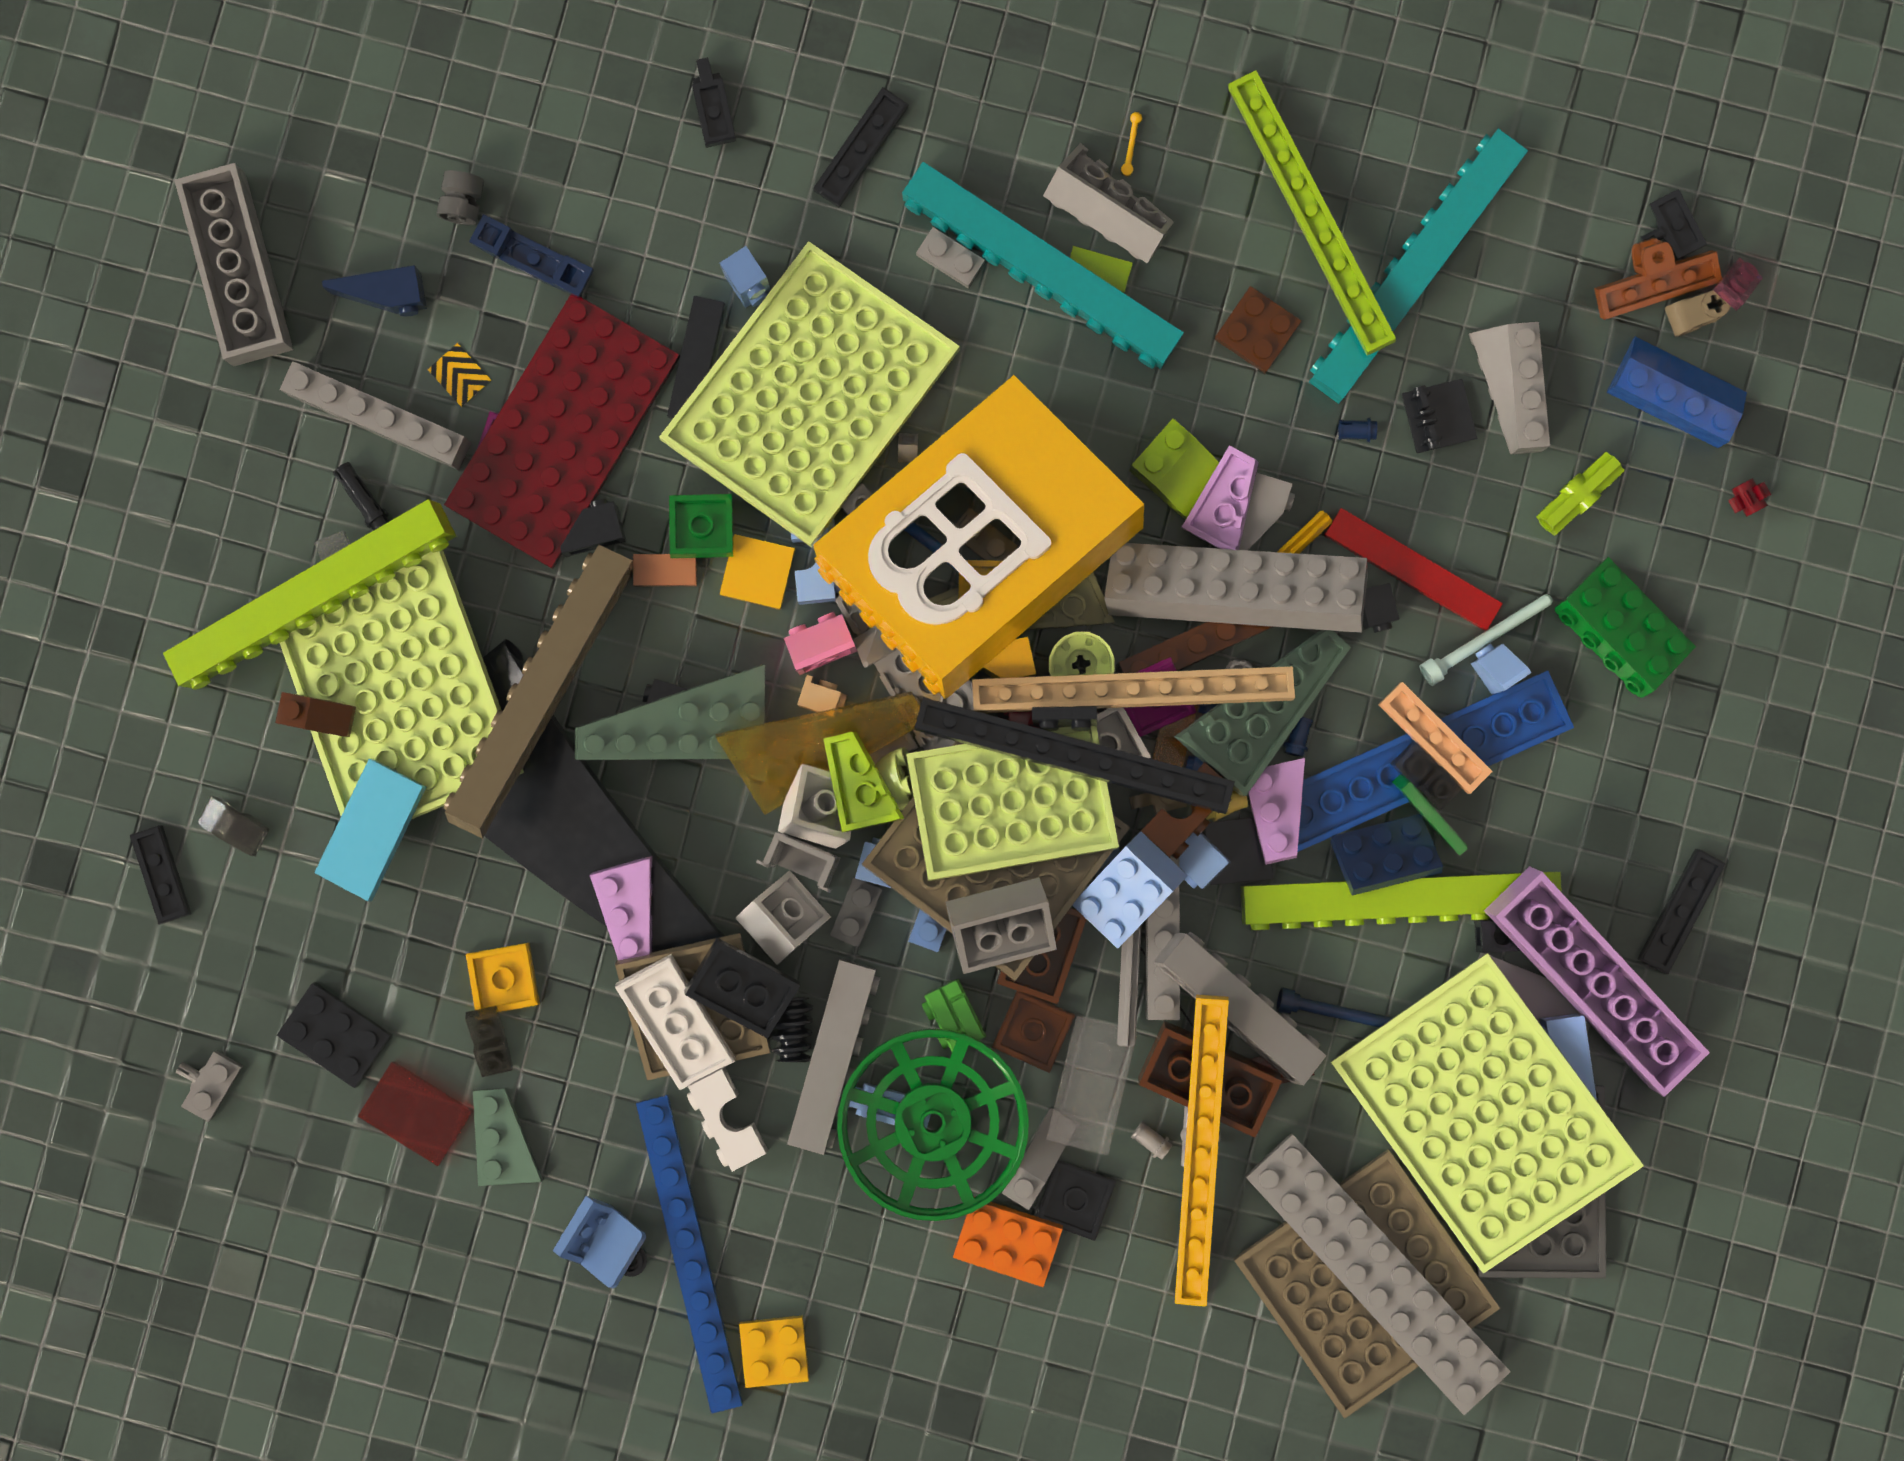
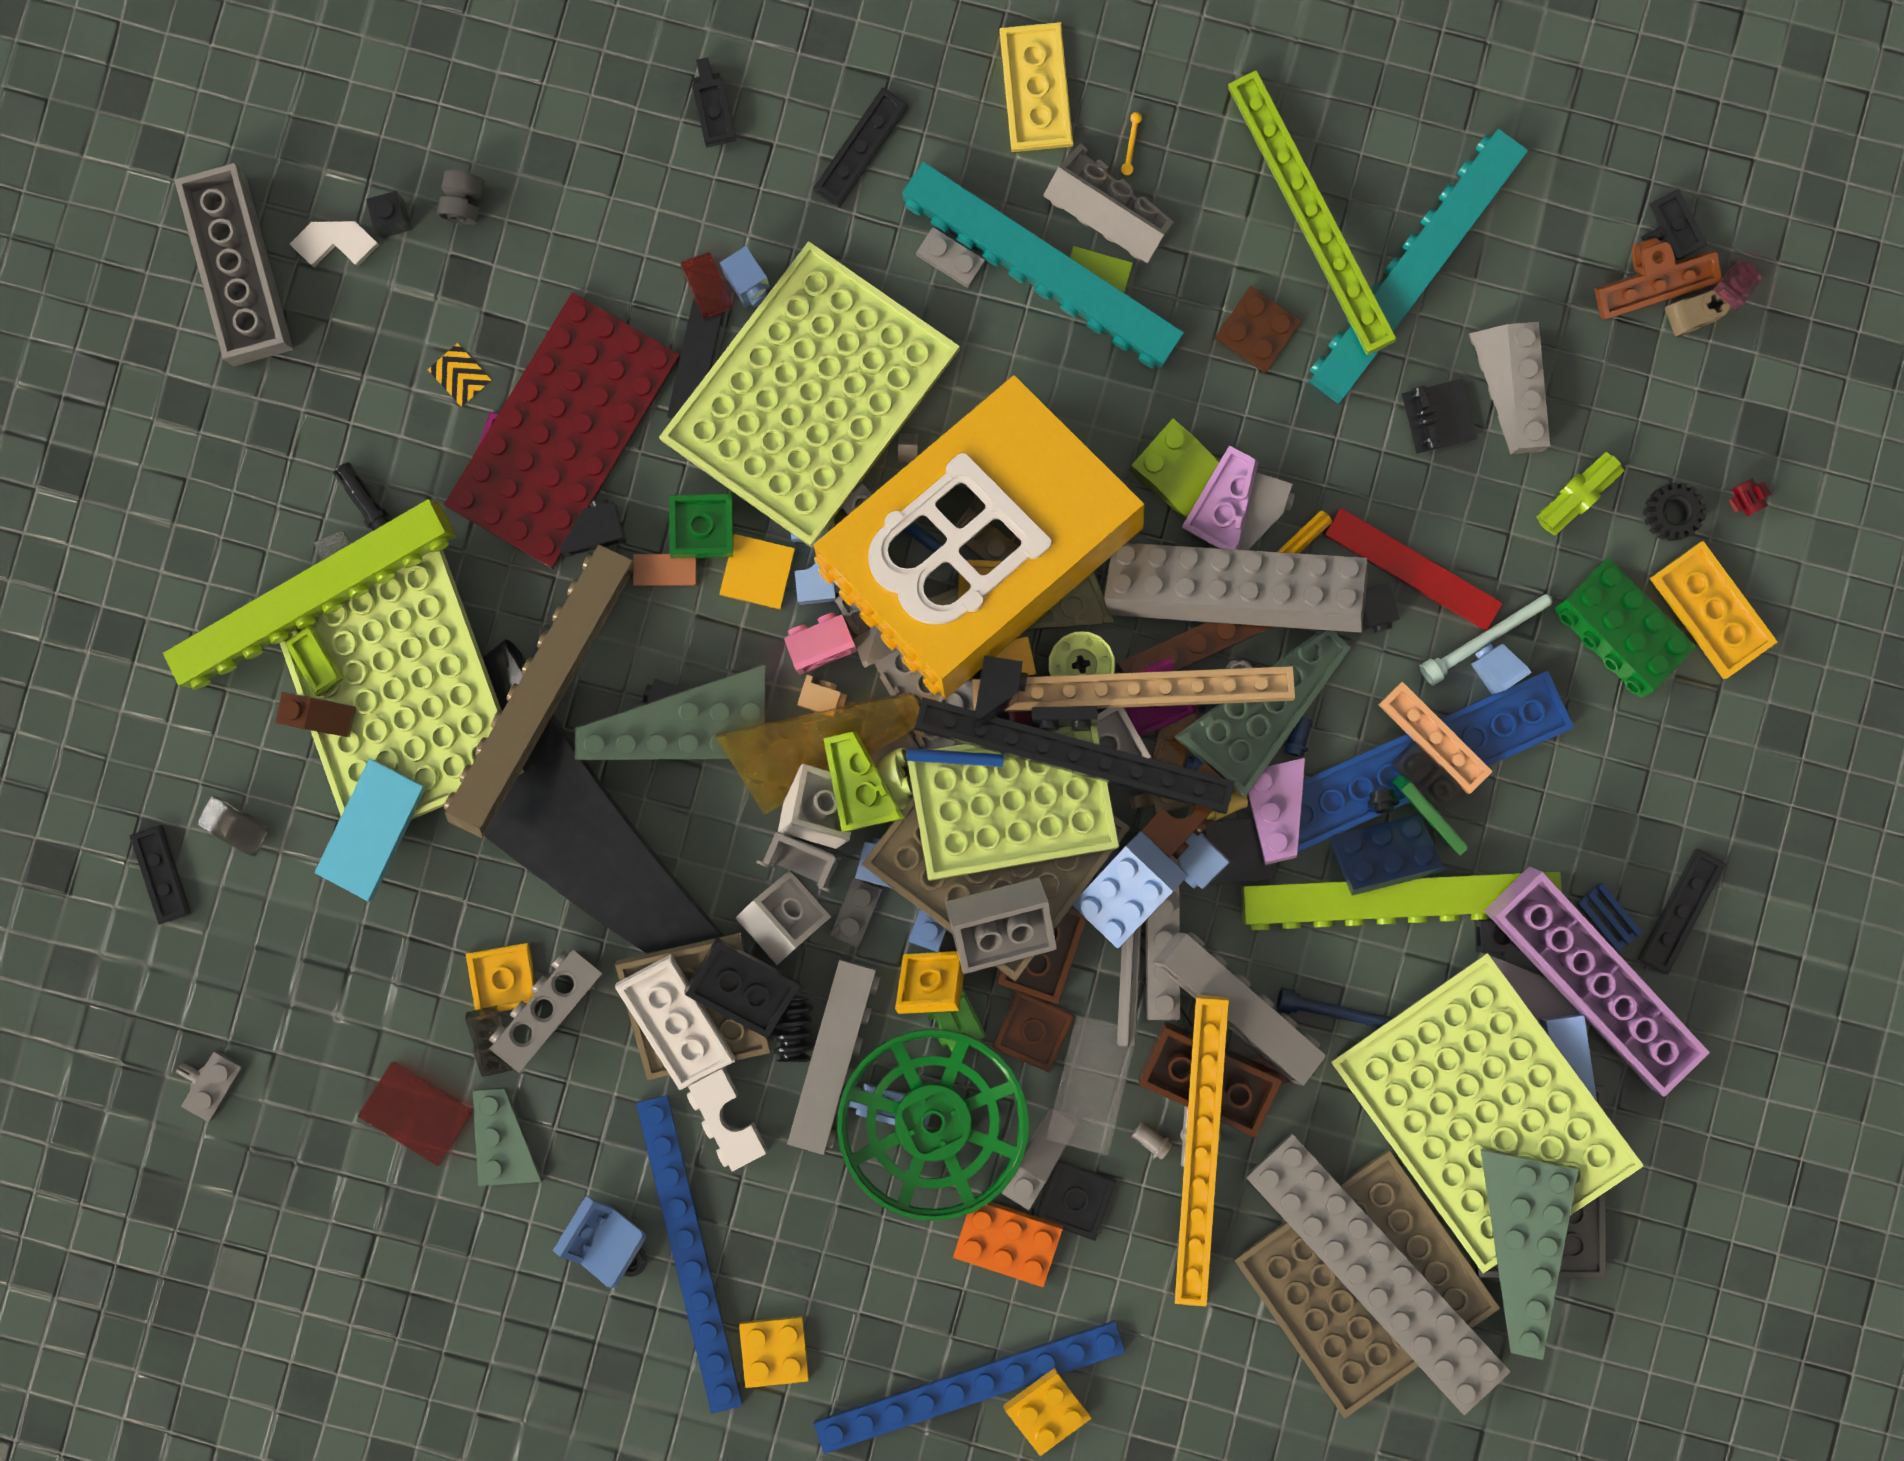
(314, 660): none -> lime tile
(322, 237): none -> white tile
(334, 1035): black plate -> none
(375, 415): light grey brick -> none
(389, 214): none -> black brick
(390, 290): dark blue slope -> none
(531, 257): dark blue slope -> none
(583, 977): none -> light grey brick
(626, 906): lavender wing -> none
(706, 285): none -> clear red tile
(930, 983): none -> yellow tile
(955, 757): none -> blue bar
(968, 1387): none -> blue plate
(998, 687): none -> black slope
(1036, 87): none -> light yellow tile
(1047, 1412): none -> yellow plate
(1357, 429): dark blue pin -> none
(1383, 801): none -> black plate
(1529, 1226): none -> sand green wing
(1626, 937): none -> blue tile
(1678, 393): blue slope -> none
(1691, 502): none -> black tyre
(1713, 610): none -> yellow plate

